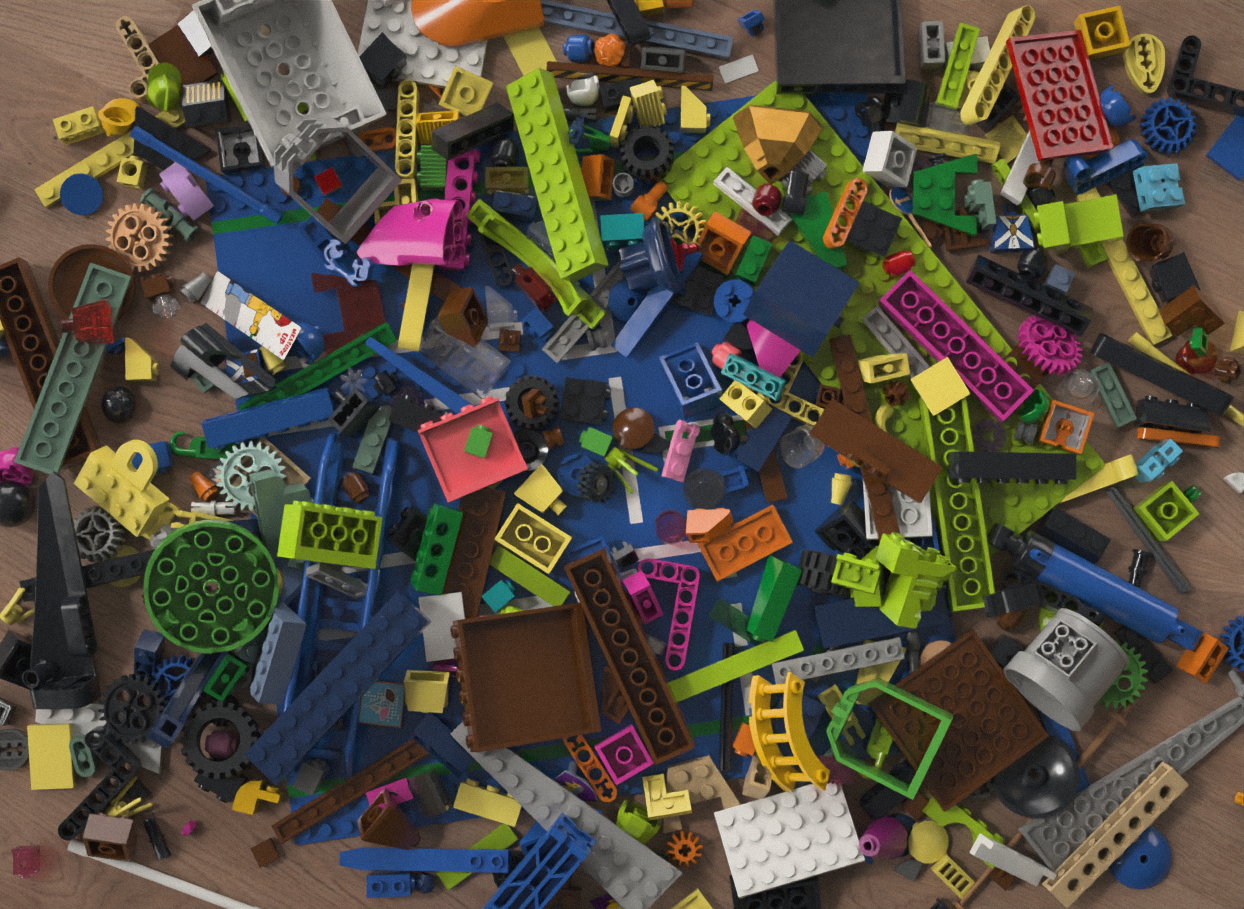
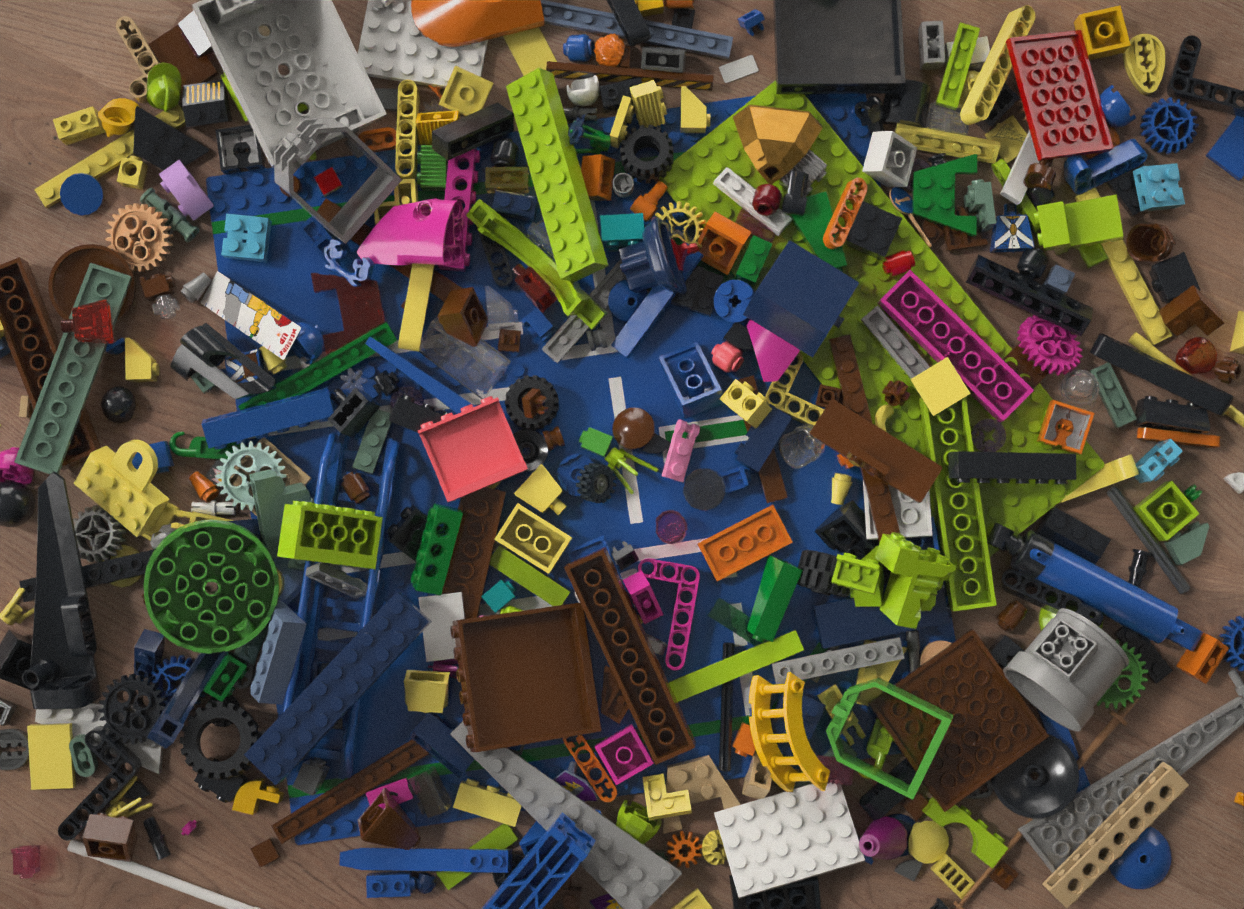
(26, 408): none -> tan tile
(150, 141): blue piece -> none
(221, 744): bright pink head -> none
(255, 240): none -> medium azure piece
(383, 61): black torso -> none
(383, 704): medium azure tile -> none
(478, 441): bright green brick -> none
(584, 401): black plate -> none
(683, 17): none -> black tile
(707, 525): orange slope -> none
(709, 844): none -> light yellow gear
(724, 434): black hair -> none
(764, 381): teal tile -> none
(883, 367): light yellow slope -> none
(1010, 860): white fence -> none
(1011, 599): black piece -> none
(1025, 432): dark grey wheel -> none
(1035, 407): green hair -> none
(1188, 544): none -> sand green slope
(1199, 341): green plate -> none

